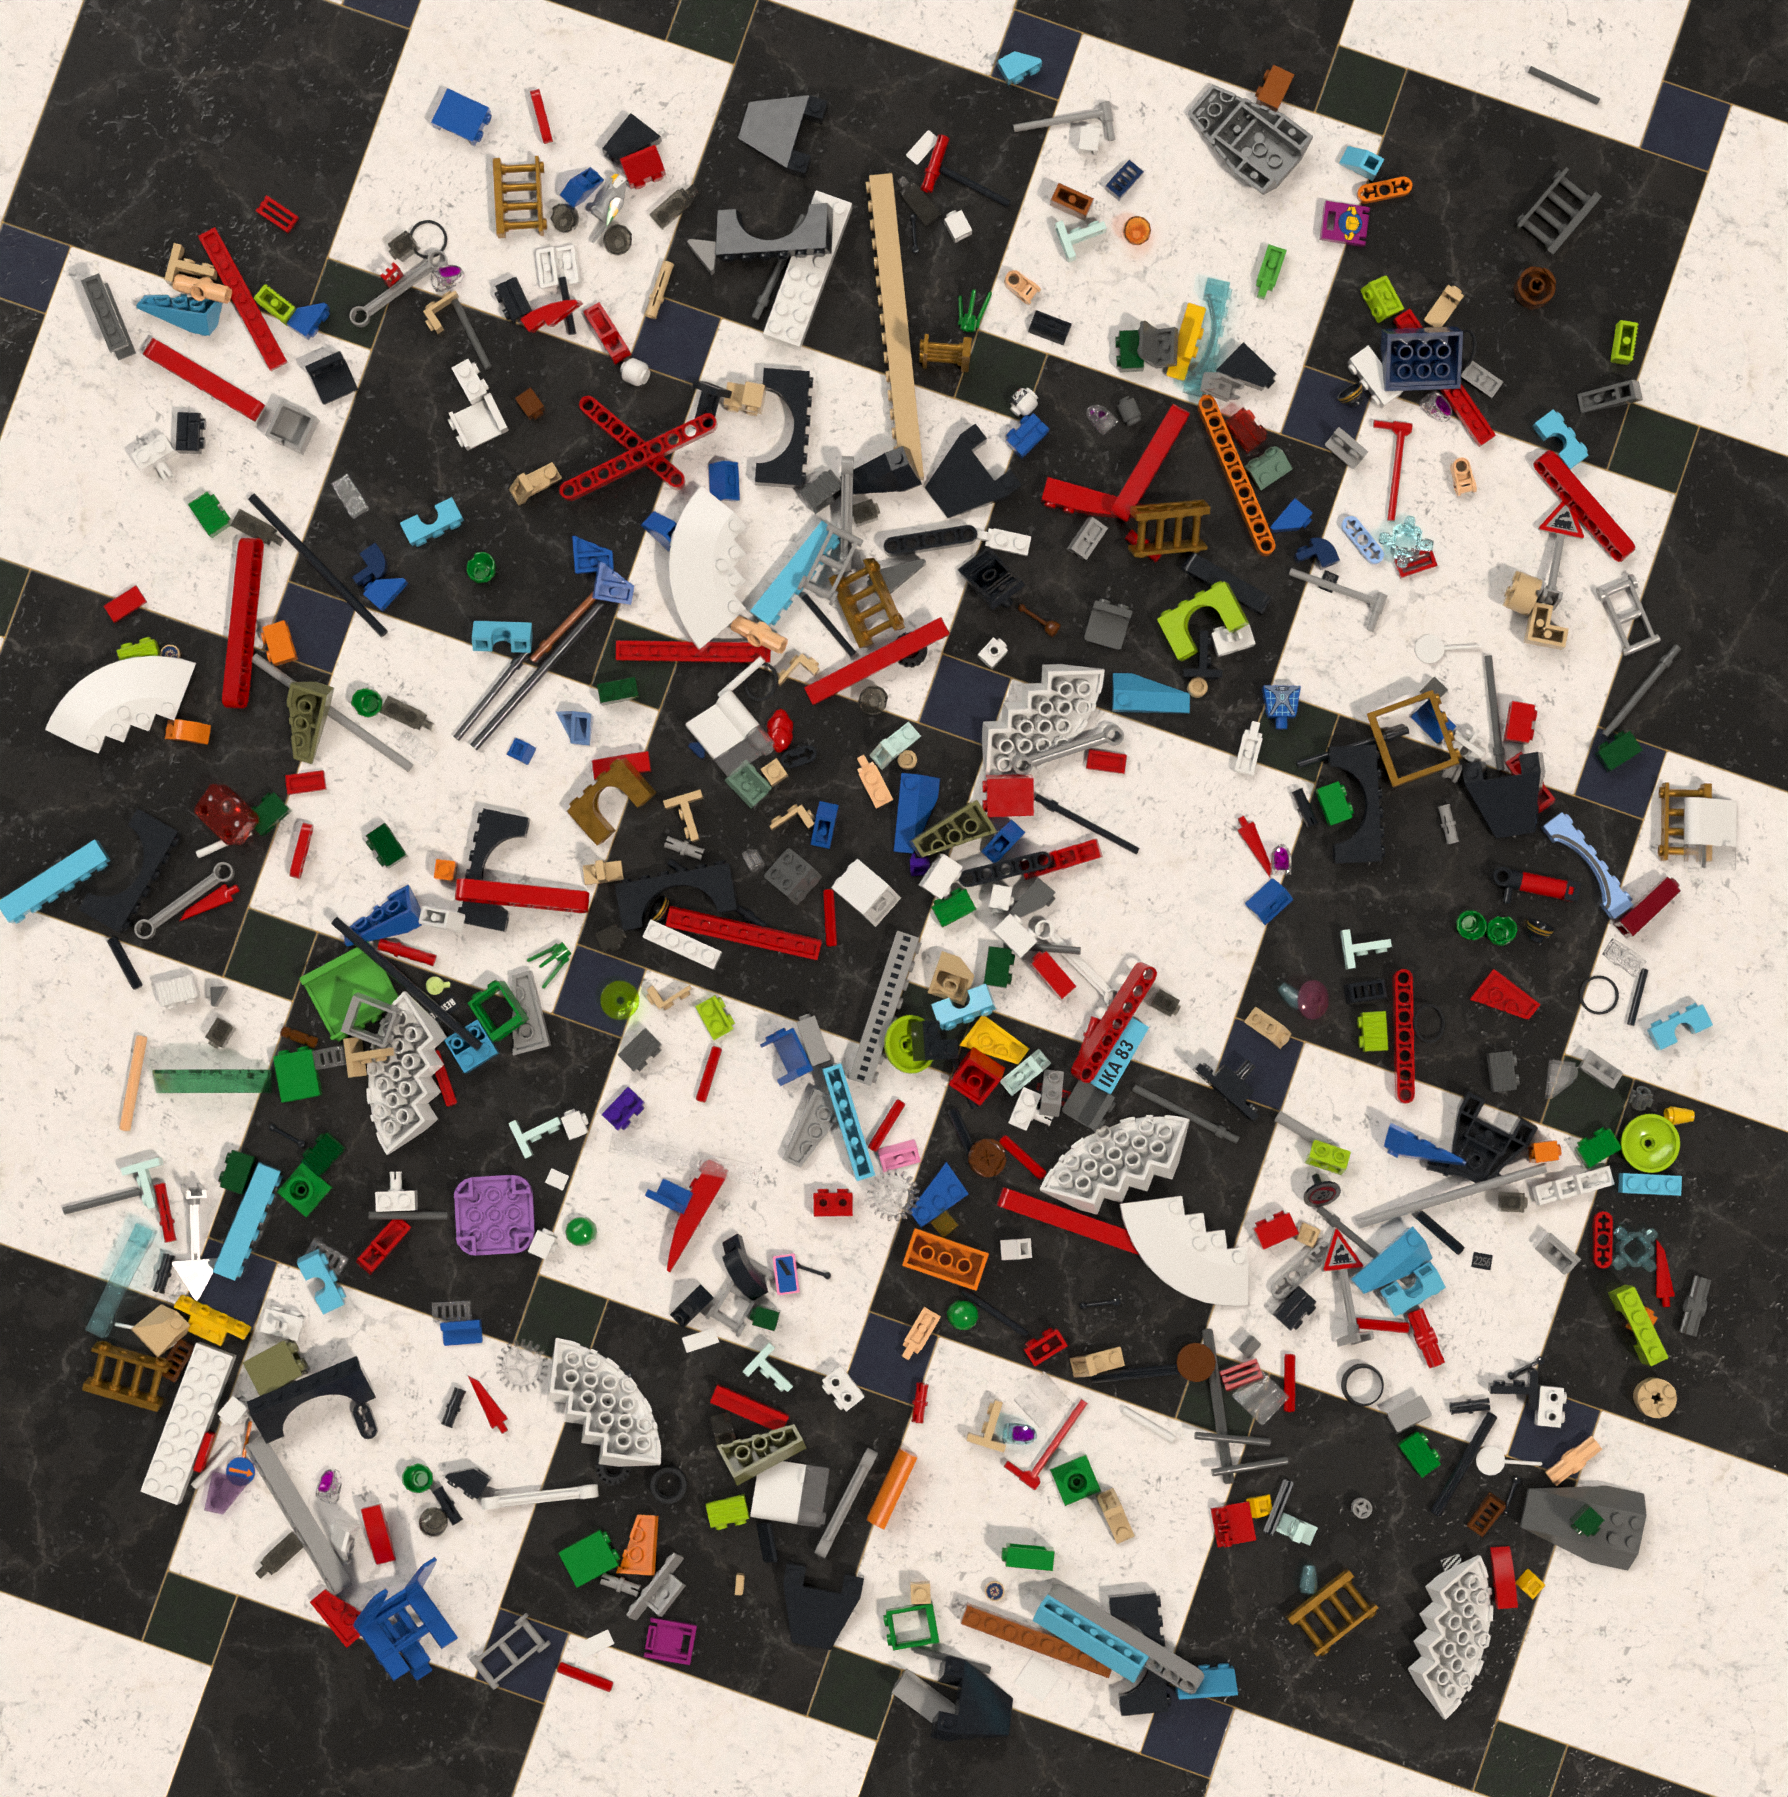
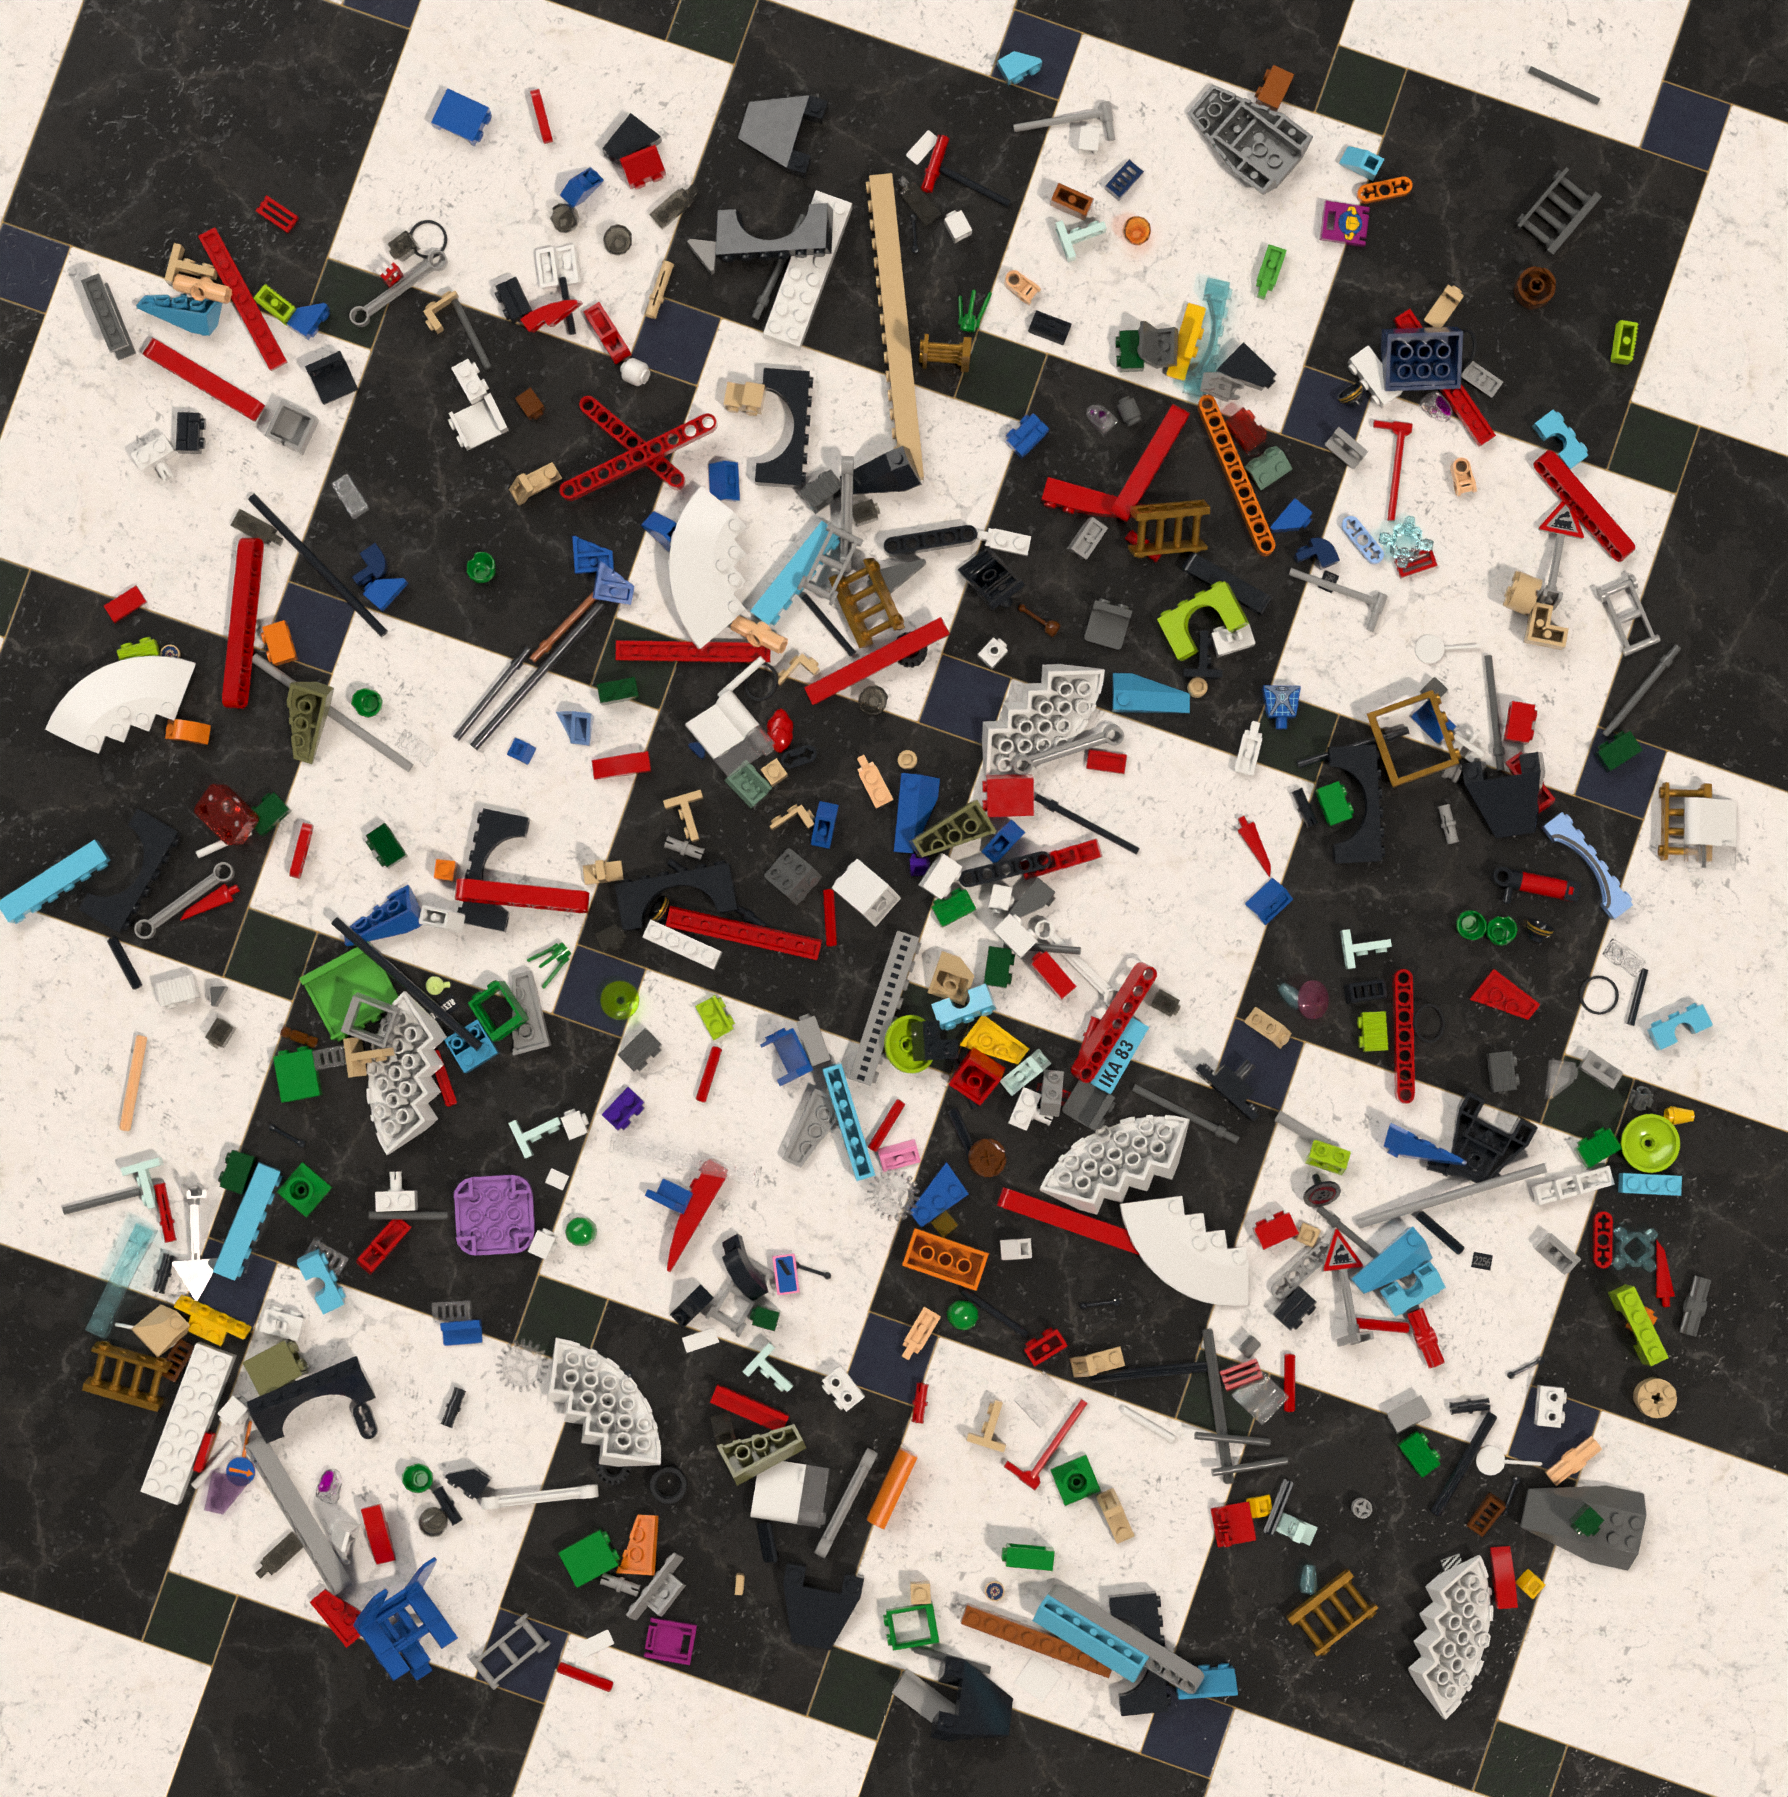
(209, 514): green brick -> none
(213, 1081): clear green windscreen -> none
(305, 782): red tile -> none
(323, 1154): dark green brick -> none
(405, 714): clear smoke hinge -> none
(406, 952): red pin -> none
(446, 277): clear rock -> none
(448, 517): medium azure arch -> none
(487, 633): medium azure arch -> none
(493, 1412): red bar -> none
(503, 207): pearl gold fence -> none
(586, 809): pearl gold arch -> none
(610, 203): light grey animal -> none
(654, 997): tan bracket -> none
(709, 399): black bracket -> none
(727, 1511): lime brick -> none
(753, 860): clear slope -> none
(833, 1203): red brick -> none
(894, 745): light aqua bracket -> none
(963, 481): black wedge -> none
(1018, 1434): rock -> none
(1022, 1157): red axle -> none
(1023, 402): white head -> none
(1196, 1362): reddish brown tile -> none
(1280, 860): rock -> none
(1344, 1383): black tyre -> none
(1381, 298): lime bracket -> none
(1512, 1202): clear smoke brick -> none
(1519, 1387): black bracket -> none
(1544, 1151): orange brick -> none
(1610, 396): dark grey slope -> none
(1647, 907): dark red slope -> none

